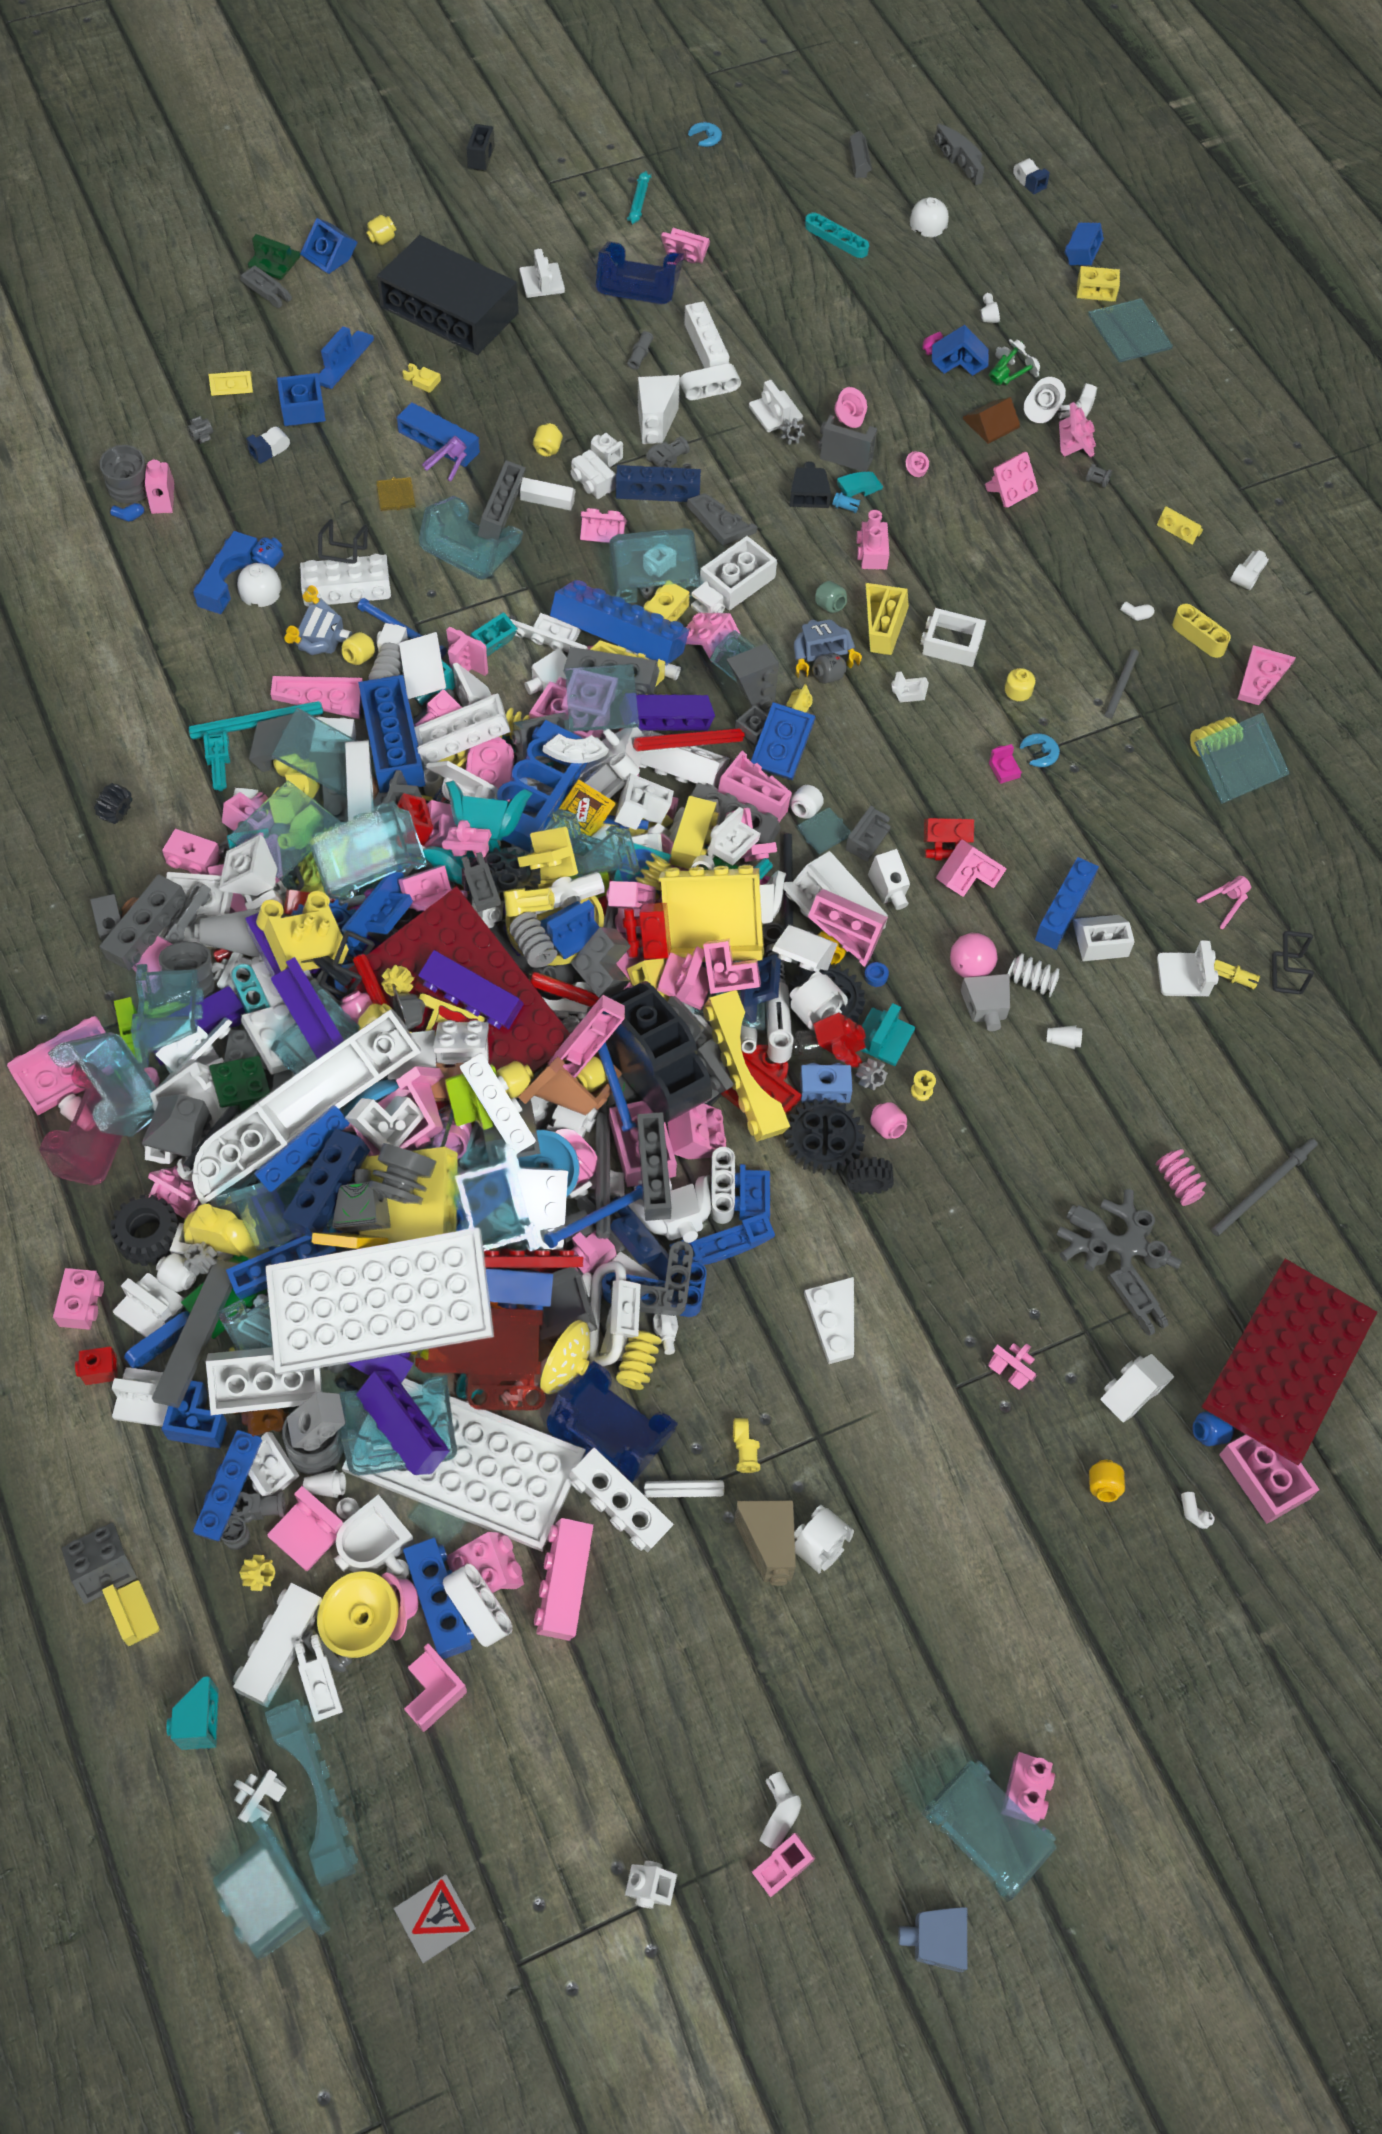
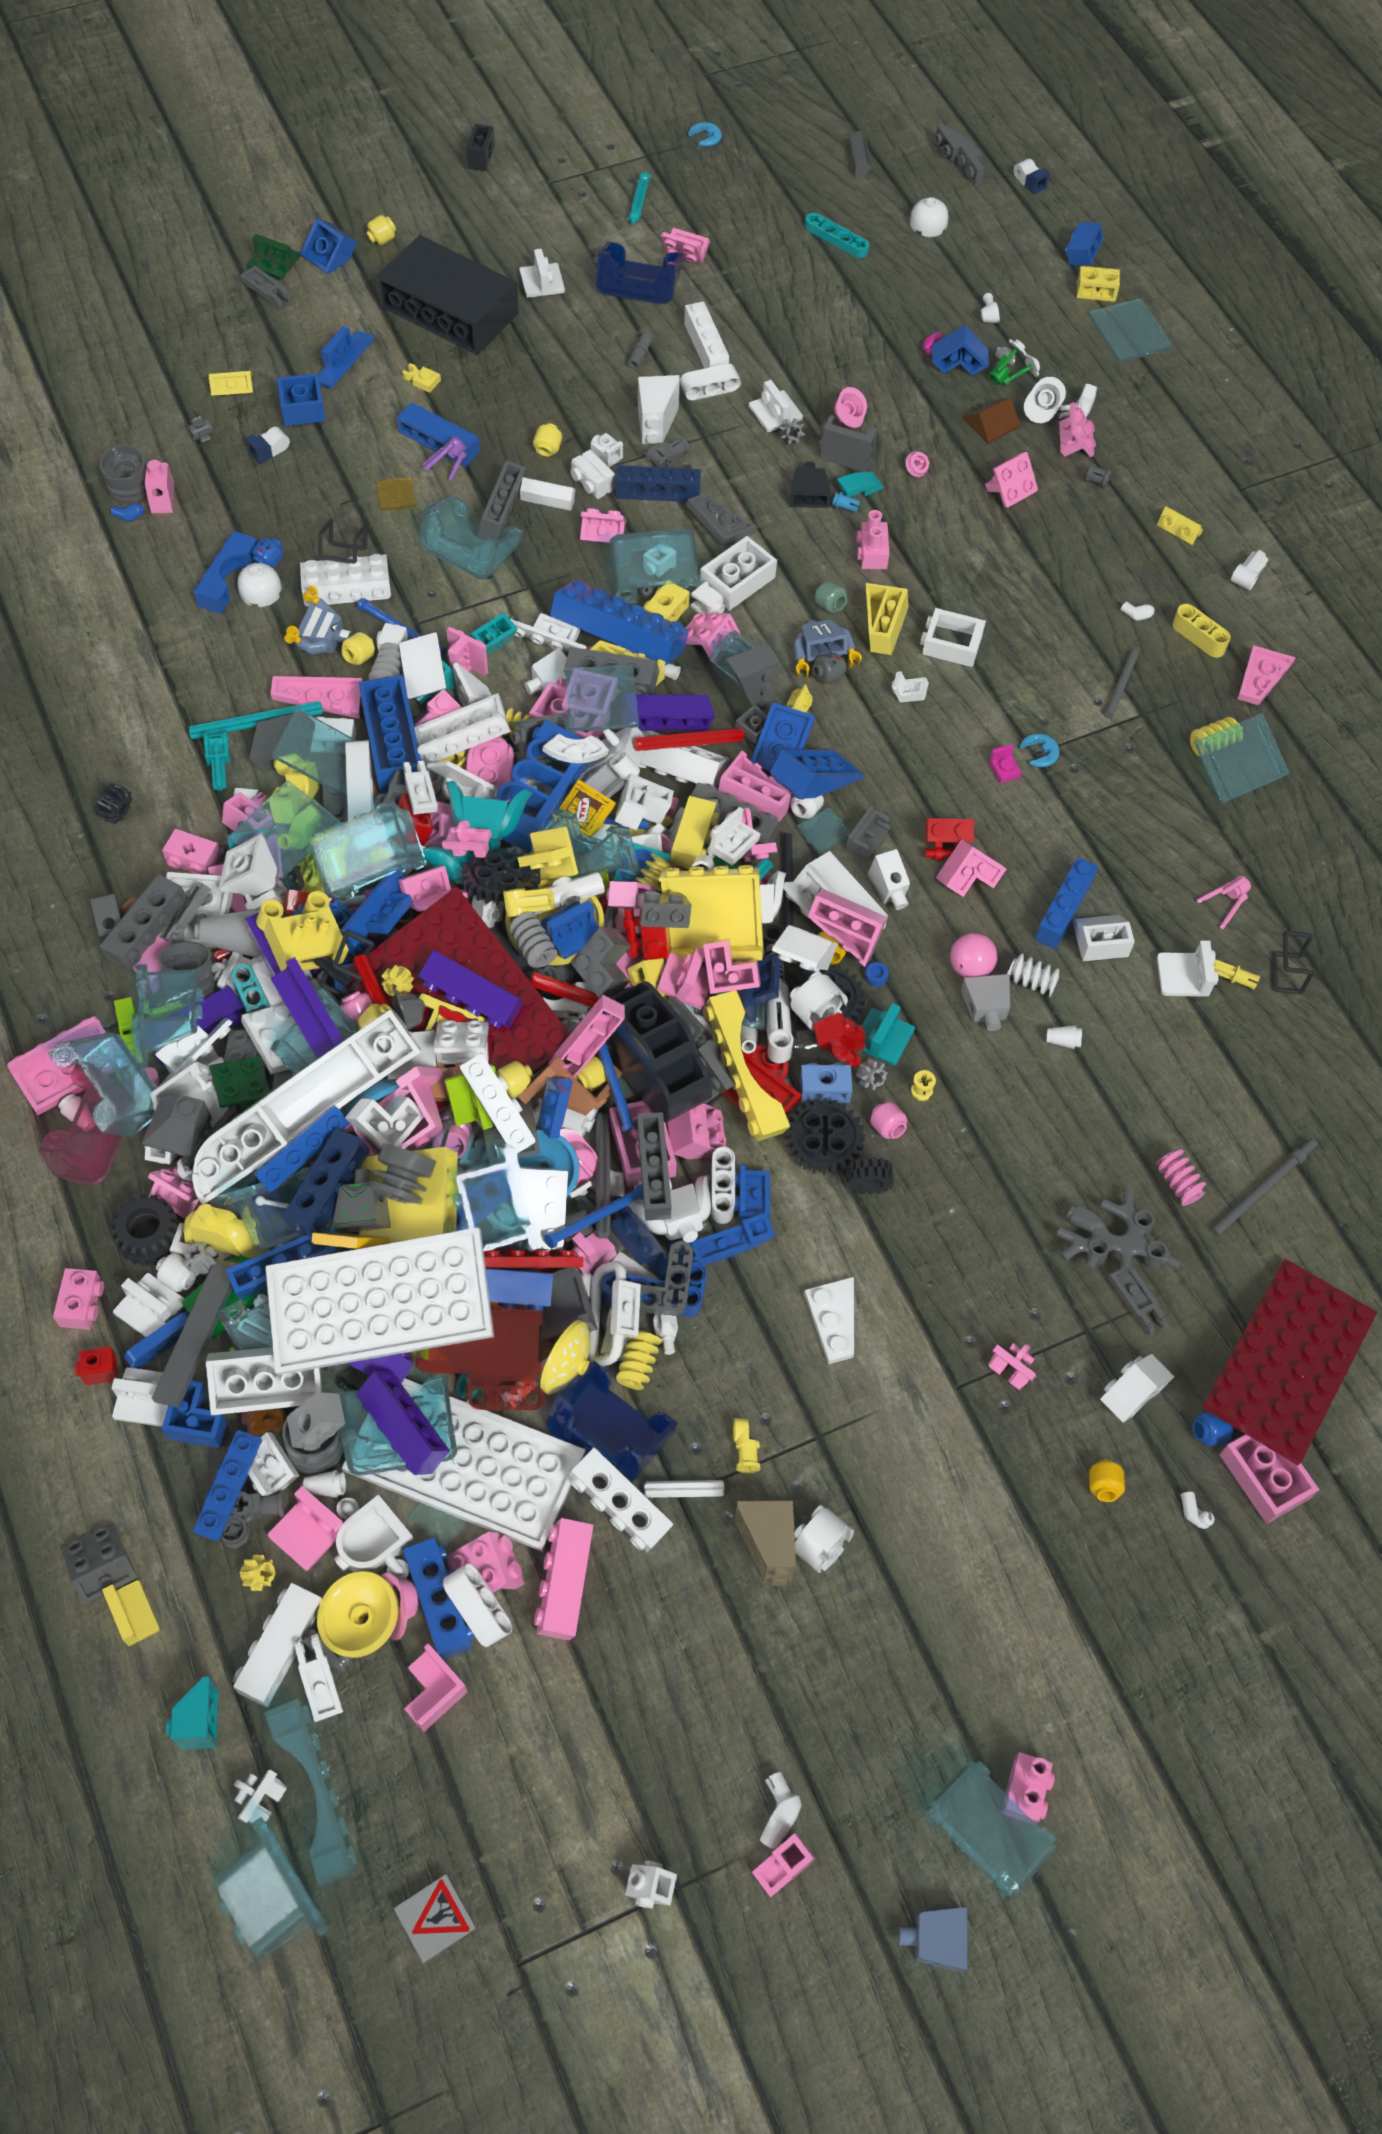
(260, 1200): none -> white hinge
(420, 789): none -> white hinge
(481, 884): dark grey hinge -> none
(554, 1105): none -> blue bracket
(664, 910): none -> dark grey bracket
(813, 771): none -> blue slope
(1019, 684): light yellow head -> none

